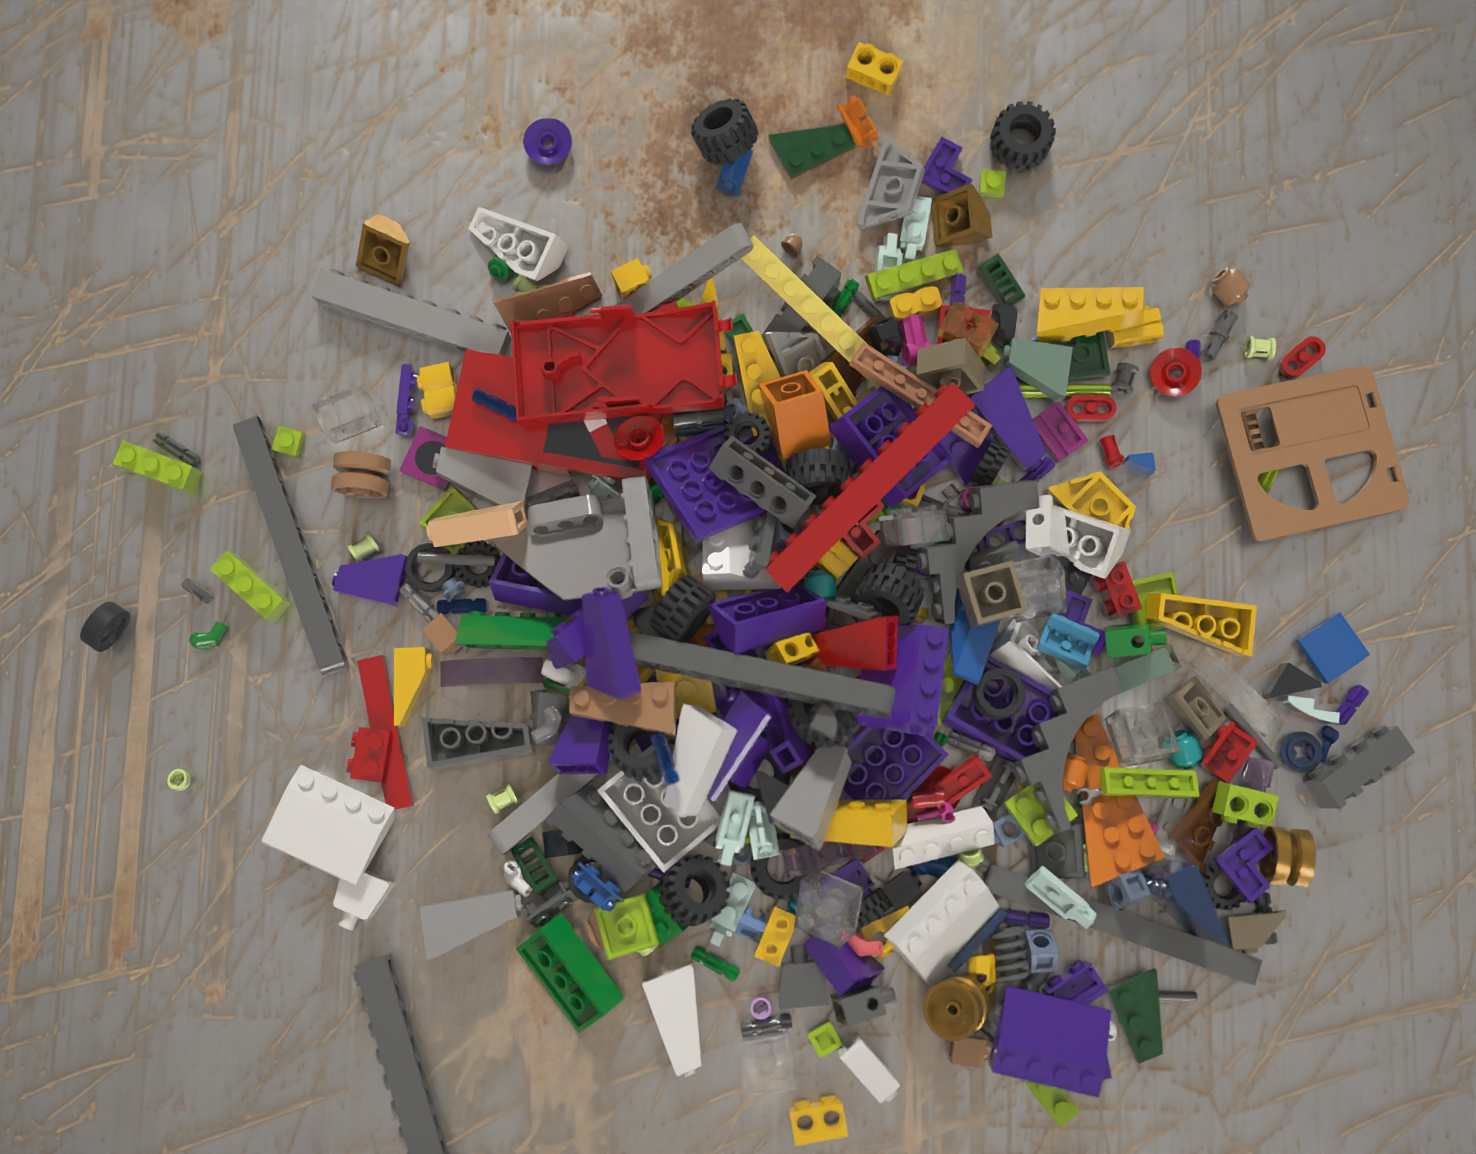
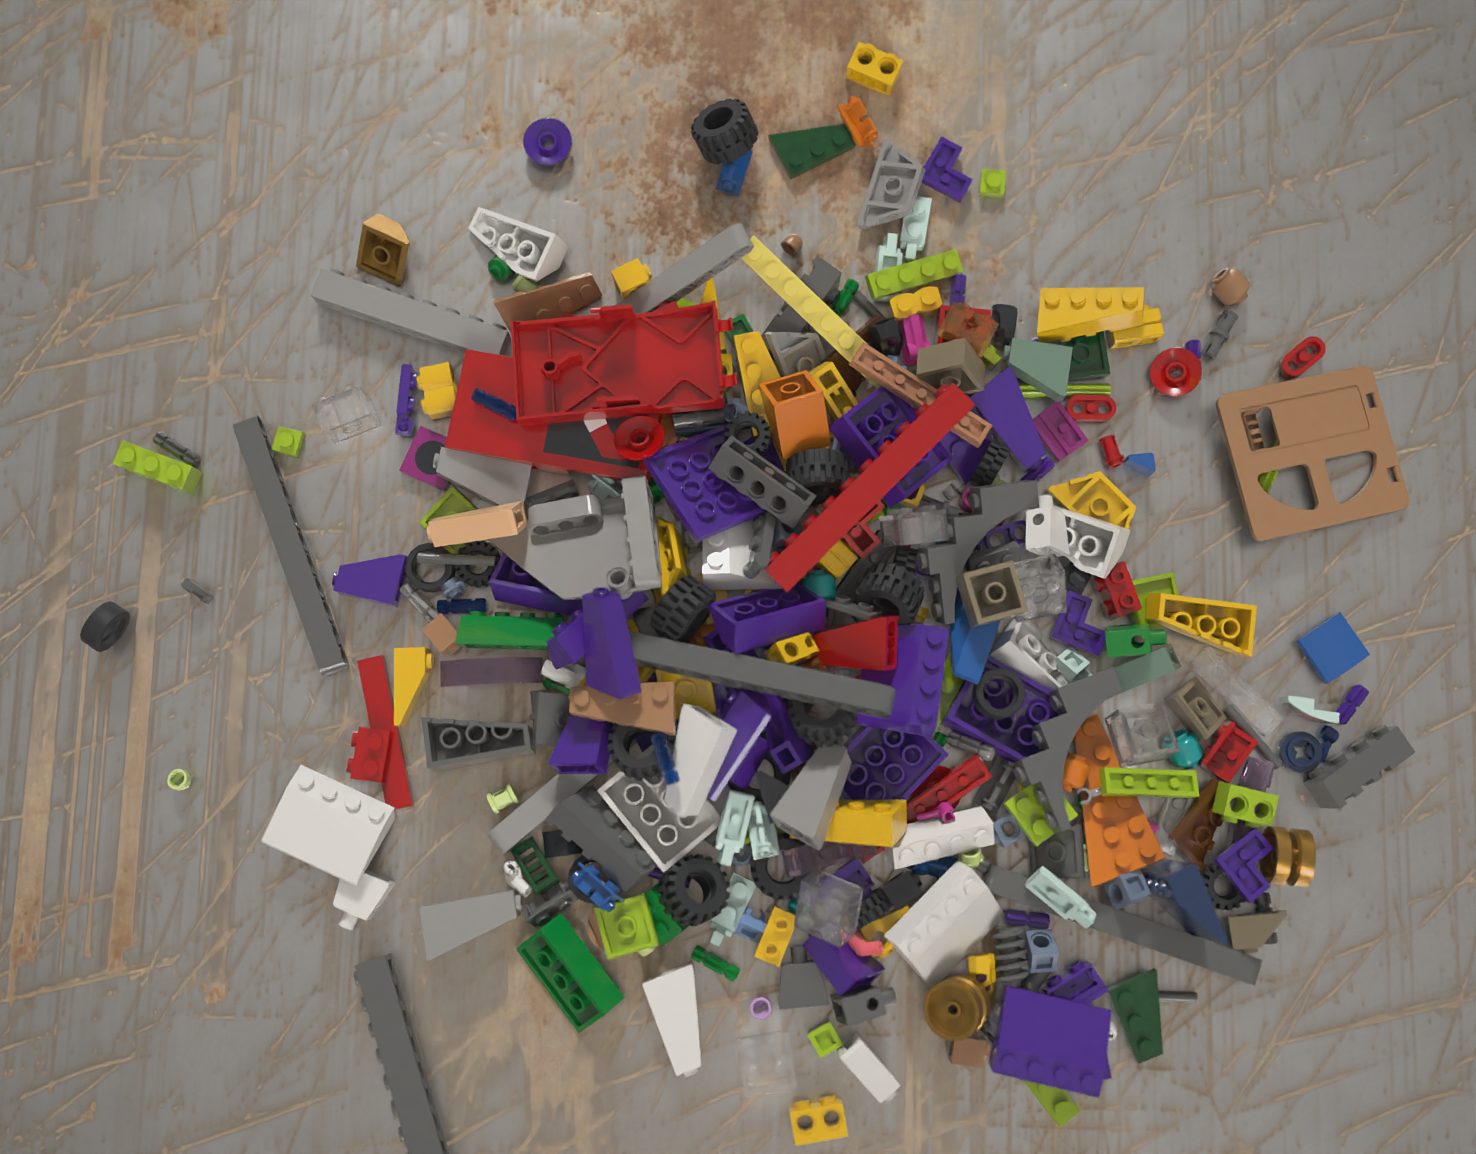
(208, 639): green arm -> none
(250, 586): lime brick -> none
(360, 474): medium nougat wheel -> none
(364, 547): yellowish green bush -> none
(550, 726): clear arm -> none
(766, 1026): dark grey axle -> none
(825, 722): dark grey tile -> none
(928, 799): red pin -> none
(960, 218): pearl gold slope -> none
(978, 940): dark blue bar -> none
(1002, 269): dark green slope -> none
(1028, 118): black tyre -> none
(1067, 641): dark azure bracket -> none
(1124, 378): dark grey bush -> none
(1259, 348): yellowish green bush -> none
(1289, 680): black slope -> none

